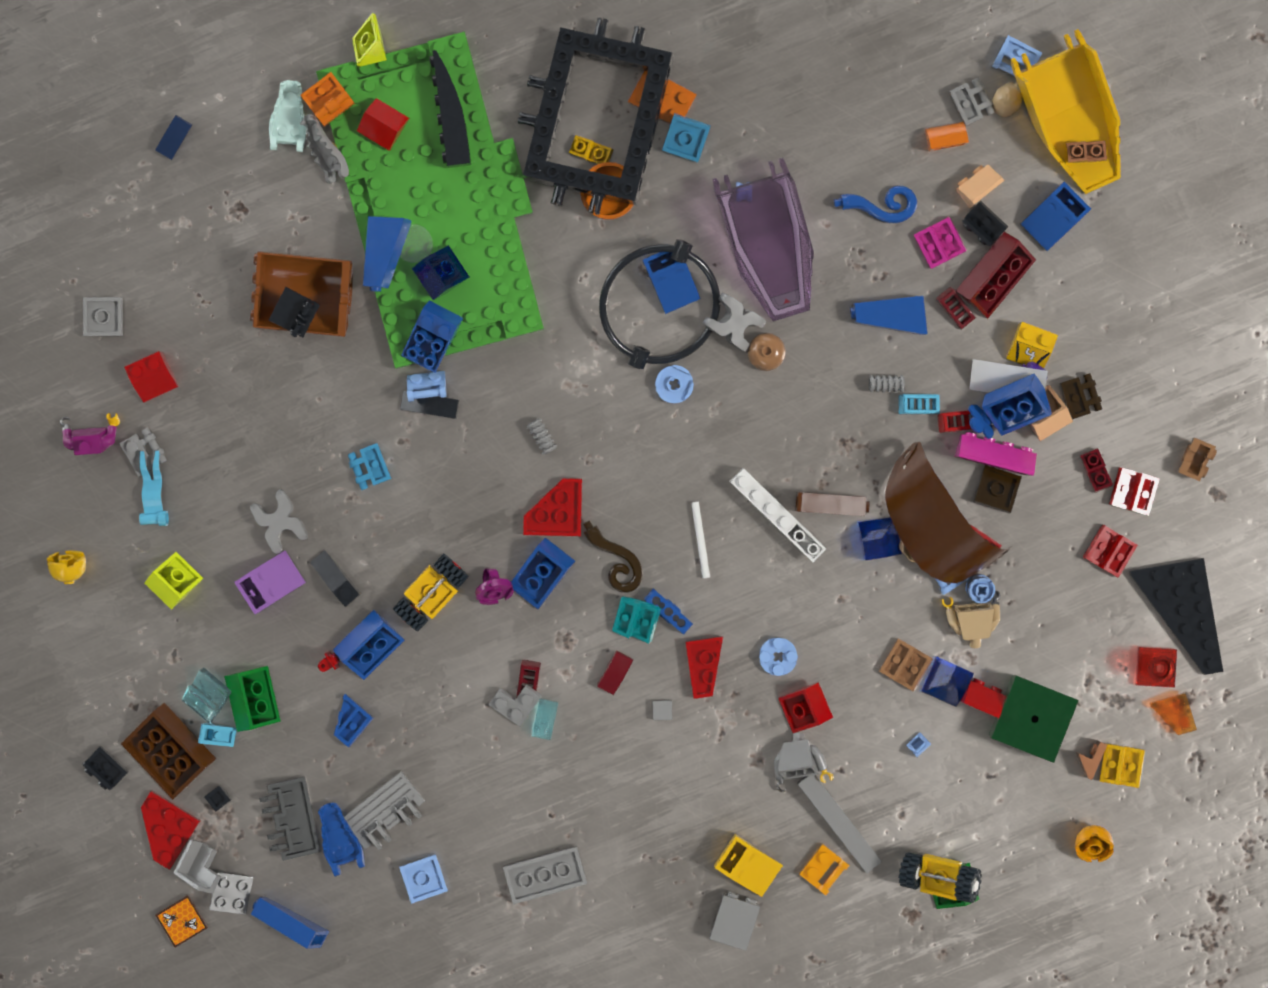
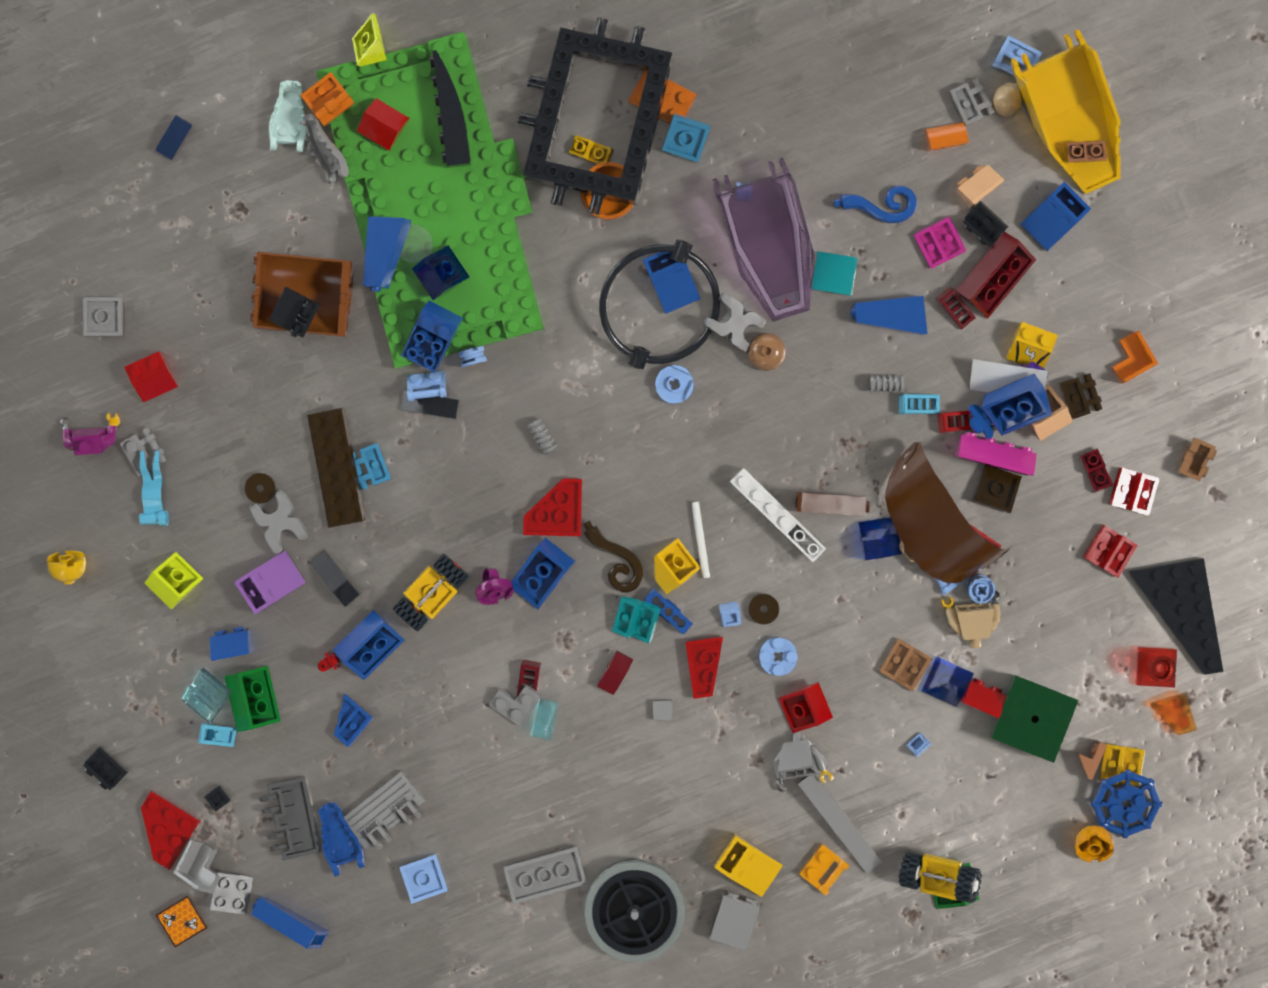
(168, 751): reddish brown slope -> none
(231, 644): none -> blue slope
(268, 491): none -> dark brown piece
(336, 467): none -> dark brown plate
(472, 354): none -> light blue wheel
(634, 911): none -> black wheel
(674, 566): none -> yellow slope
(730, 614): none -> light blue slope
(772, 609): none -> dark brown piece
(834, 273): none -> teal slope
(1130, 813): none -> blue plate
(1139, 358): none -> orange panel

